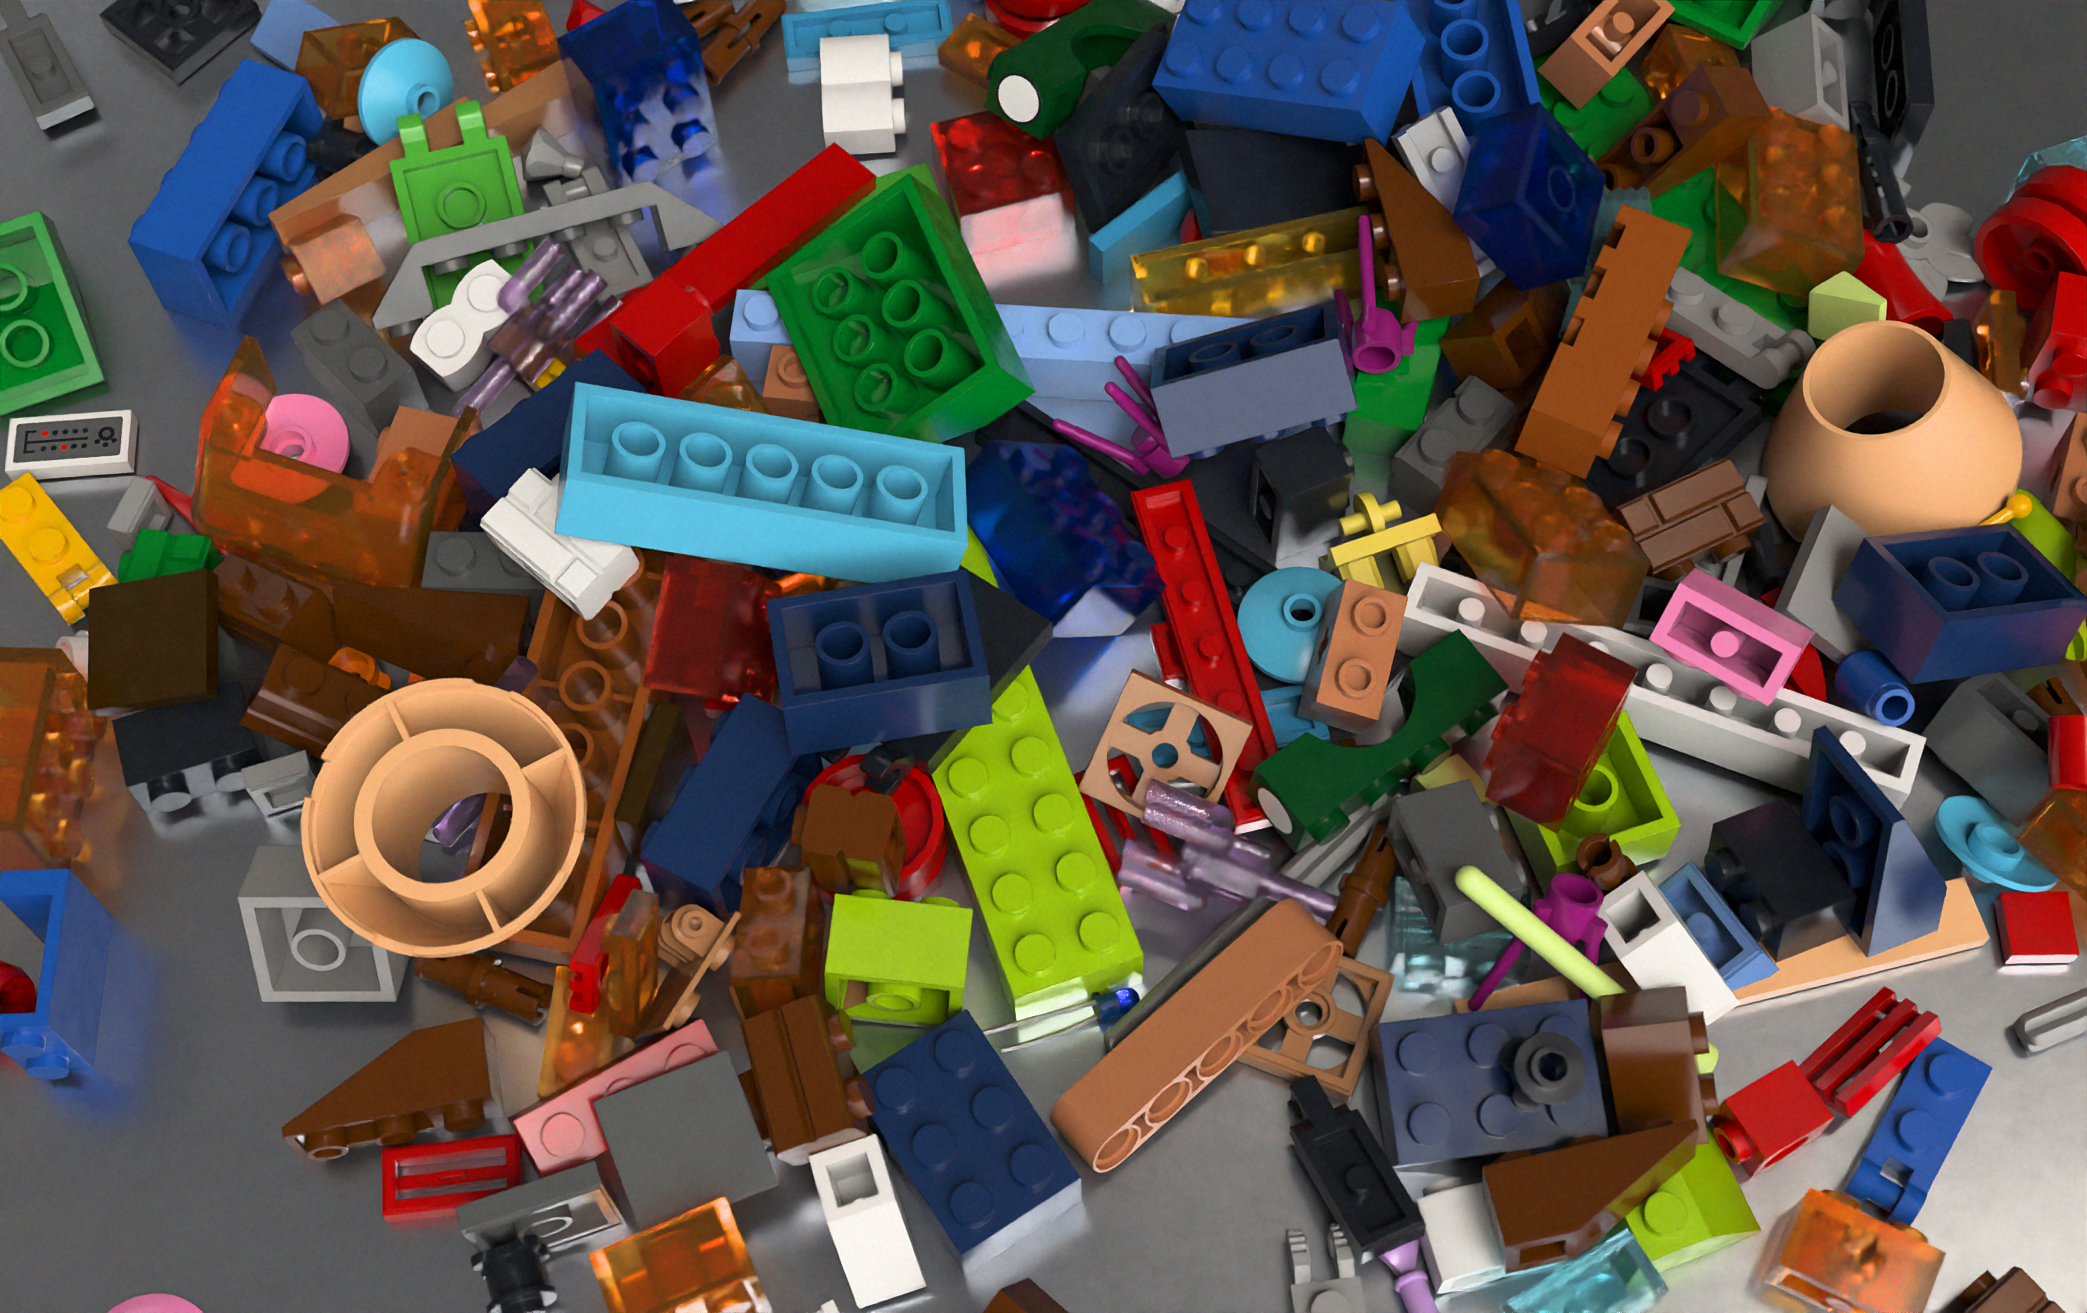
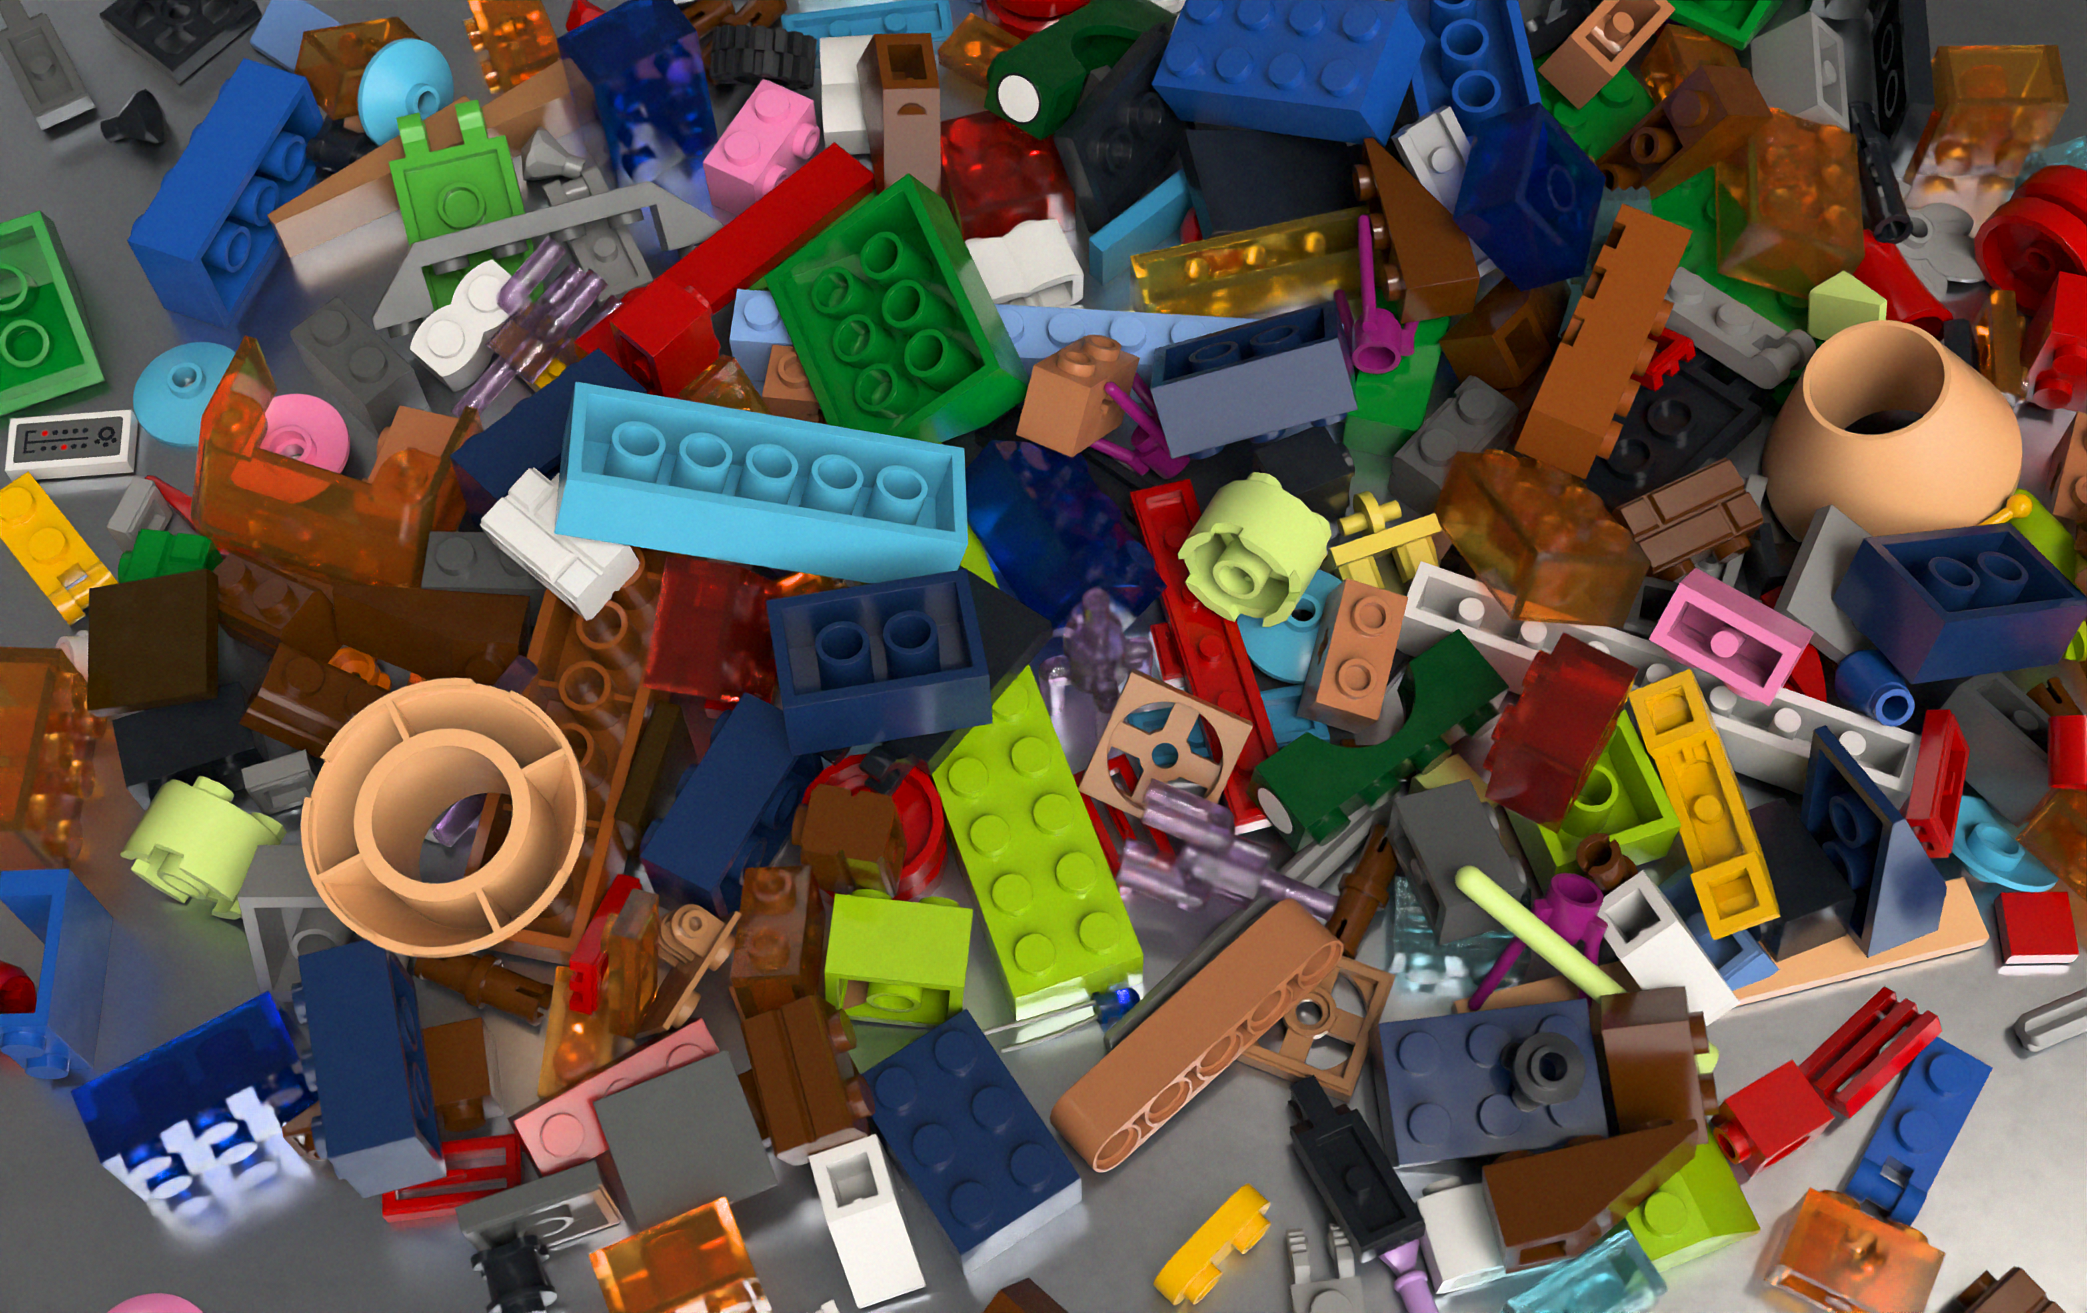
(139, 119): none -> black rock
(166, 407): none -> medium azure dish
(198, 1099): none -> clear blue brick
(199, 843): none -> yellowish green brick
(331, 259): clear orange brick -> none
(368, 1068): none -> dark blue brick
(756, 53): none -> black tyre
(761, 147): none -> bright pink brick
(902, 108): none -> reddish brown slope
(1029, 266): none -> white brick
(1067, 395): none -> nougat brick
(1094, 659): none -> clear purple plant
(1193, 1267): none -> yellow plate
(1254, 550): none -> yellowish green brick
(1708, 801): none -> yellow slope
(1938, 783): none -> red tile
(1991, 109): none -> clear orange brick

